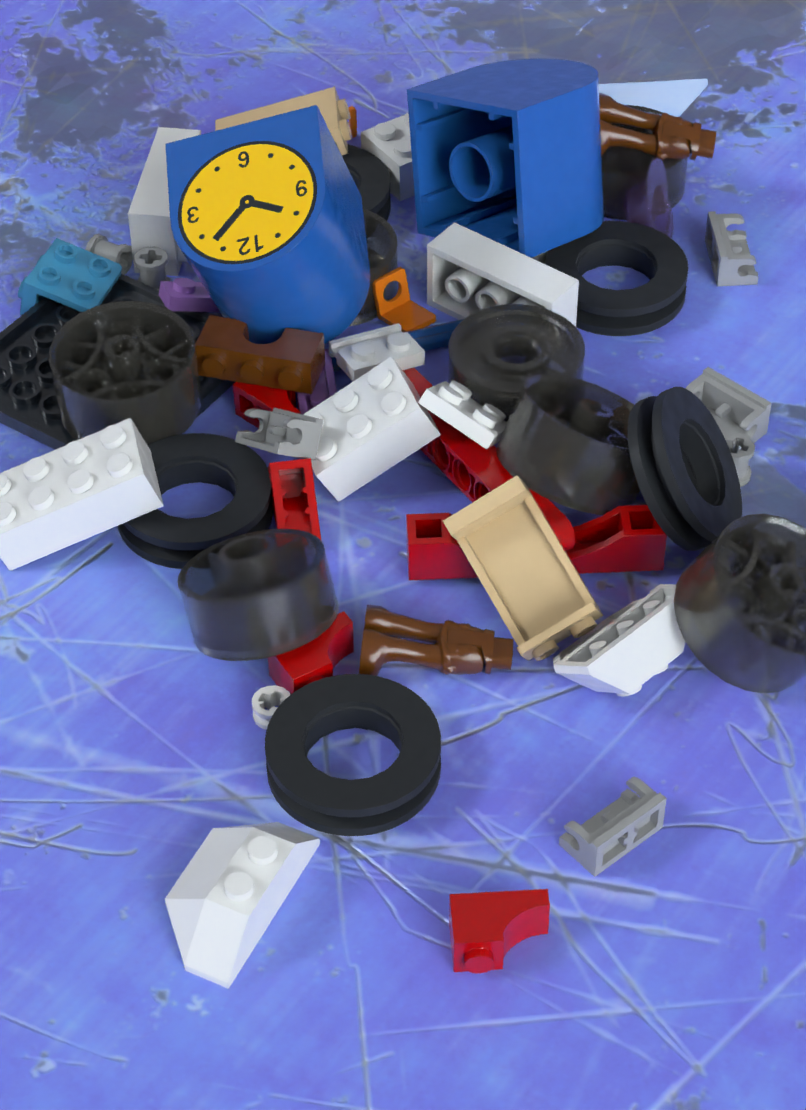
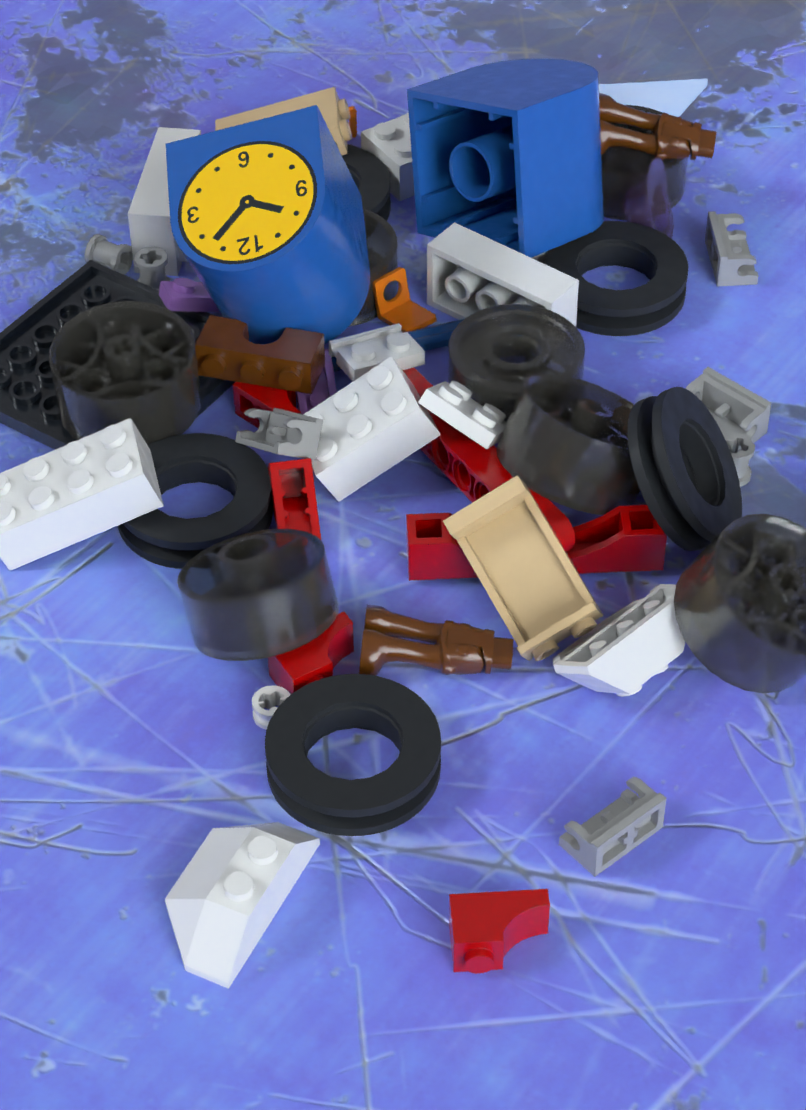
(69, 277): dark azure bracket -> none

